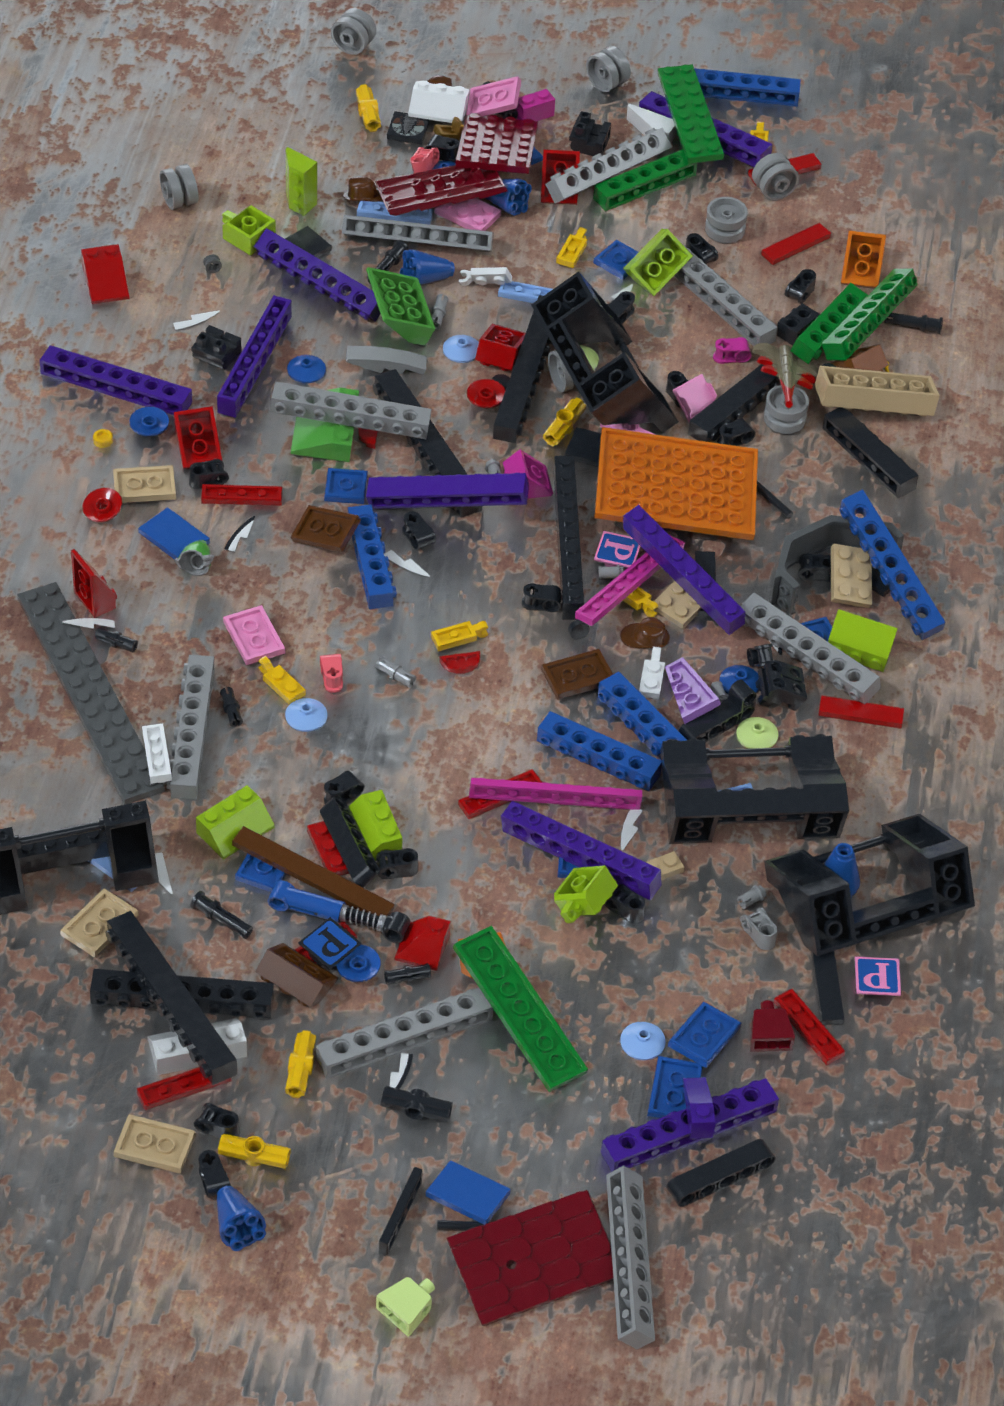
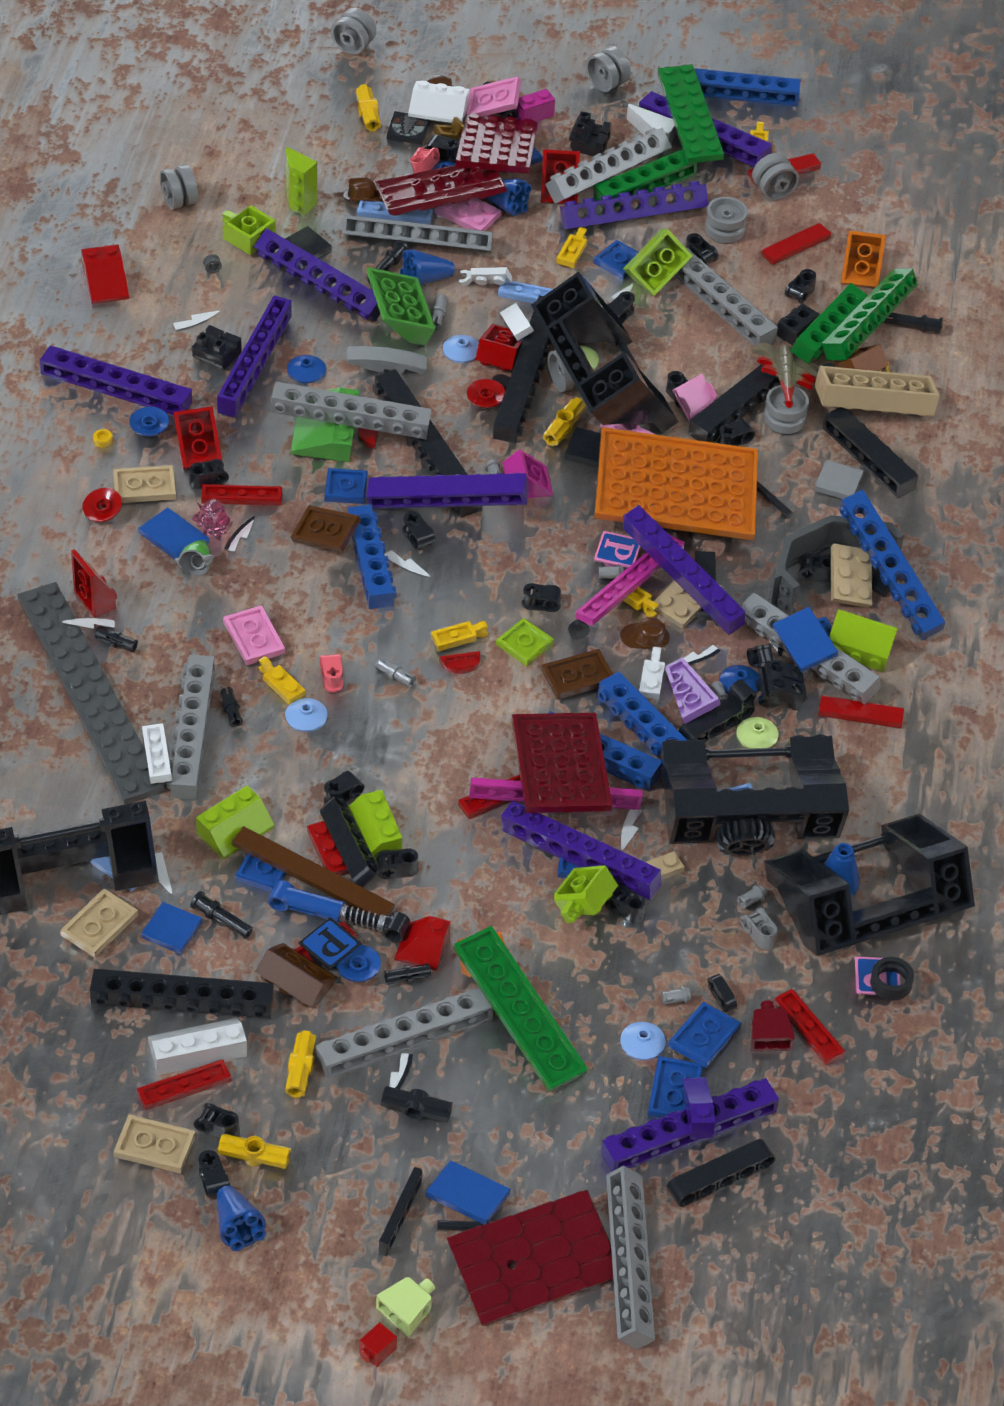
(171, 927): none -> blue tile
(171, 998): black brick -> none
(212, 519): none -> clear pink hair
(377, 1345): none -> red brick
(516, 321): none -> white tile
(524, 641): none -> lime tile
(561, 762): none -> dark red plate
(568, 536): black brick -> none
(675, 996): none -> light grey pin
(693, 658): none -> white sticker
(697, 199): none -> dark purple brick
(722, 993): none -> black beam
(733, 350): dark pink piece -> none
(745, 837): none -> black gear
(805, 639): none -> blue tile
(828, 989): black tile -> none
(838, 480): none -> light grey tile
(895, 965): none -> black tyre

